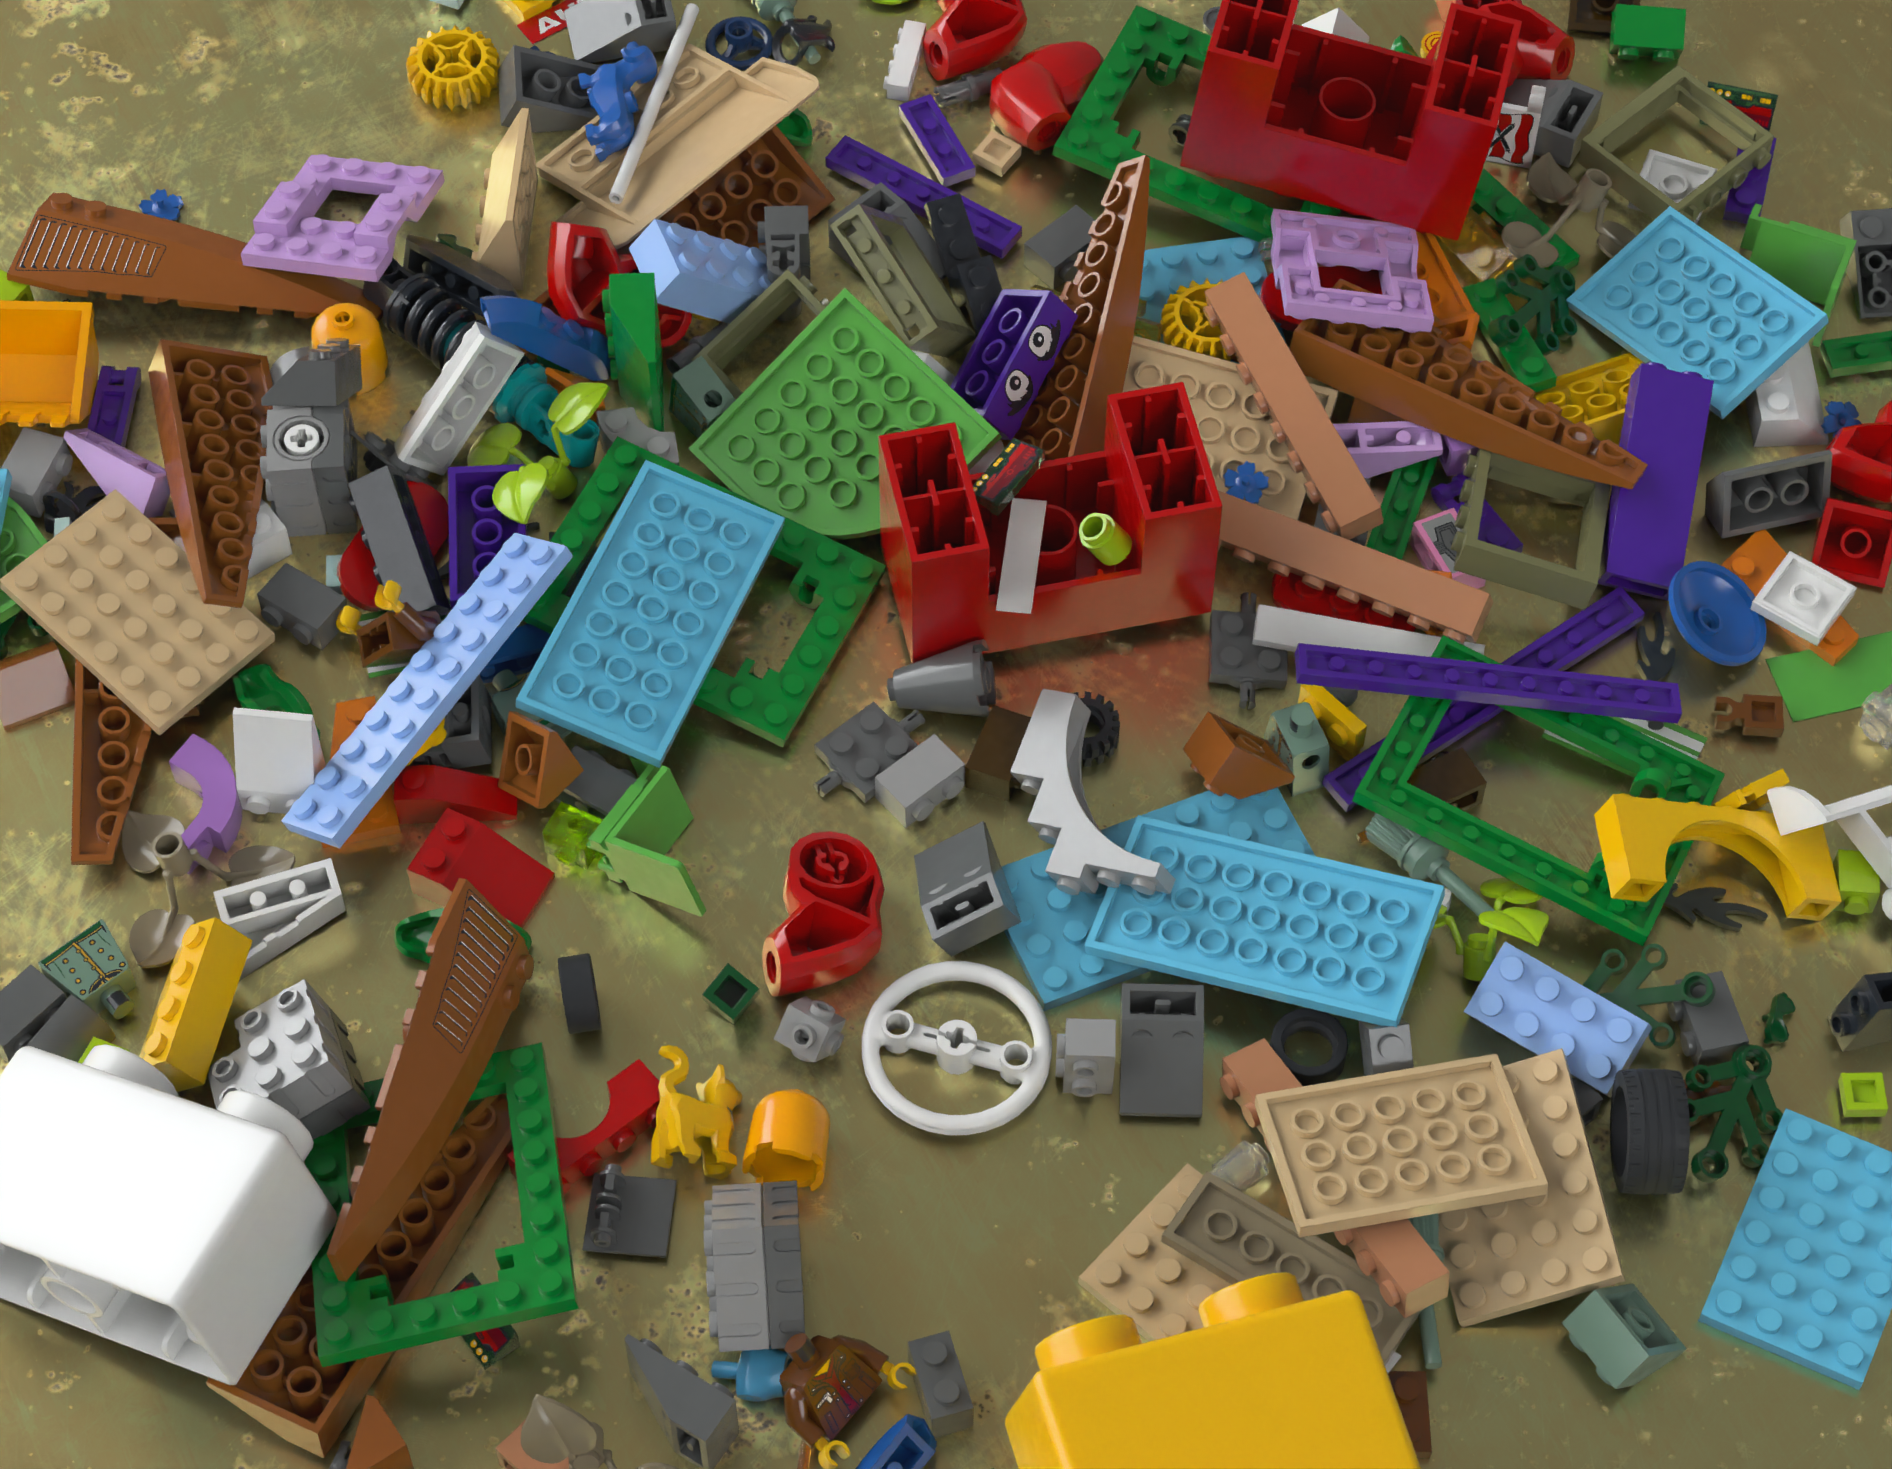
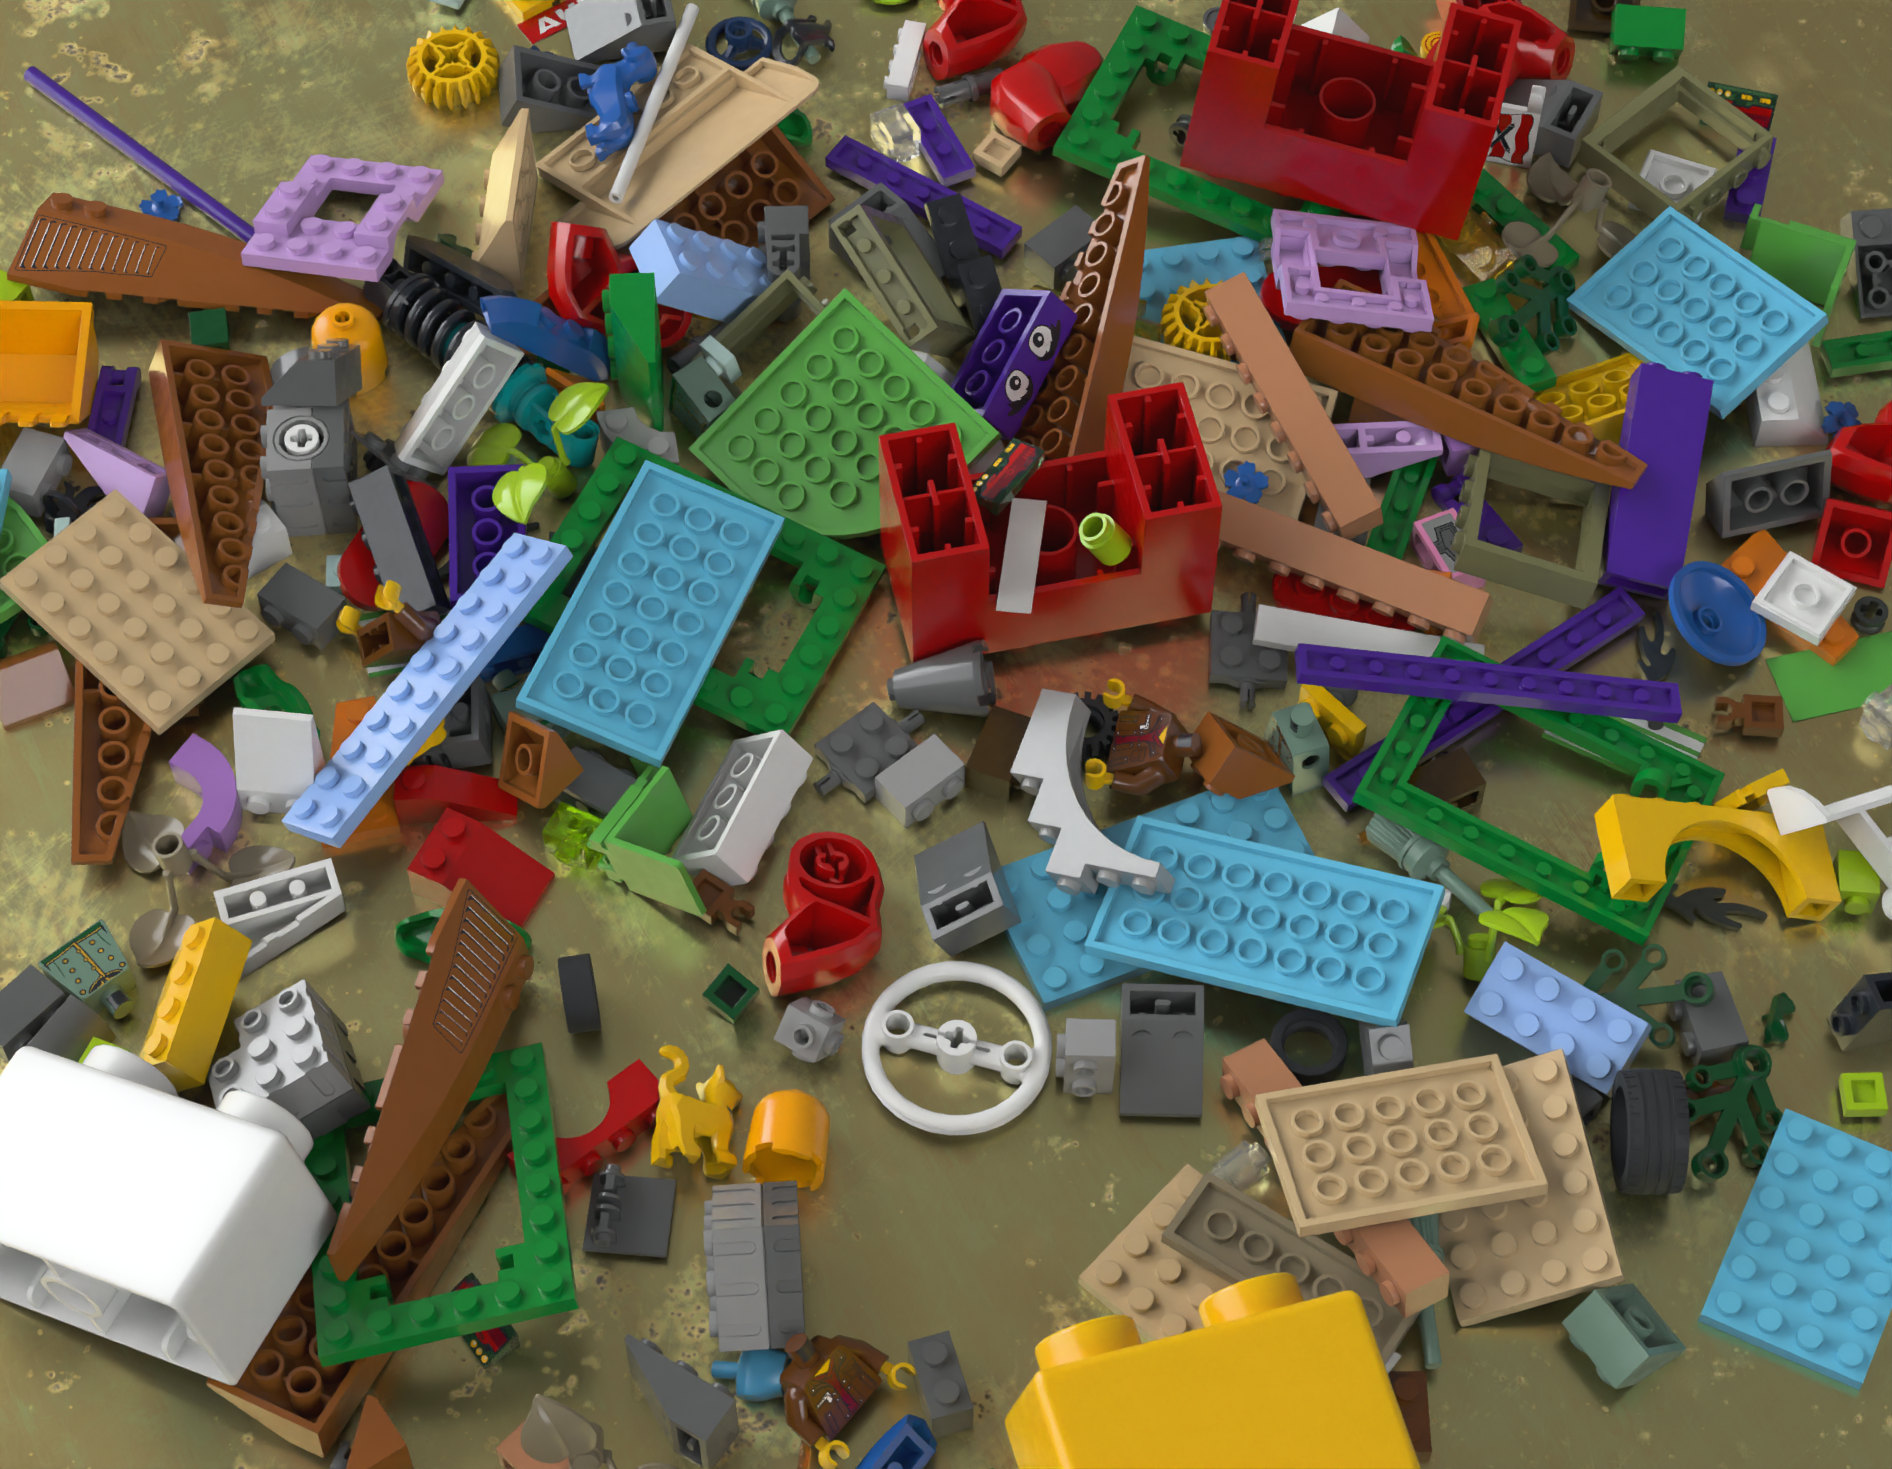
(139, 154): none -> dark purple piece
(210, 328): none -> dark green brick
(720, 359): none -> light aqua plate
(720, 901): none -> reddish brown plate
(743, 807): none -> white slope
(896, 133): none -> clear brick
(1145, 746): none -> reddish brown torso
(1865, 625): none -> pearl dark grey bush

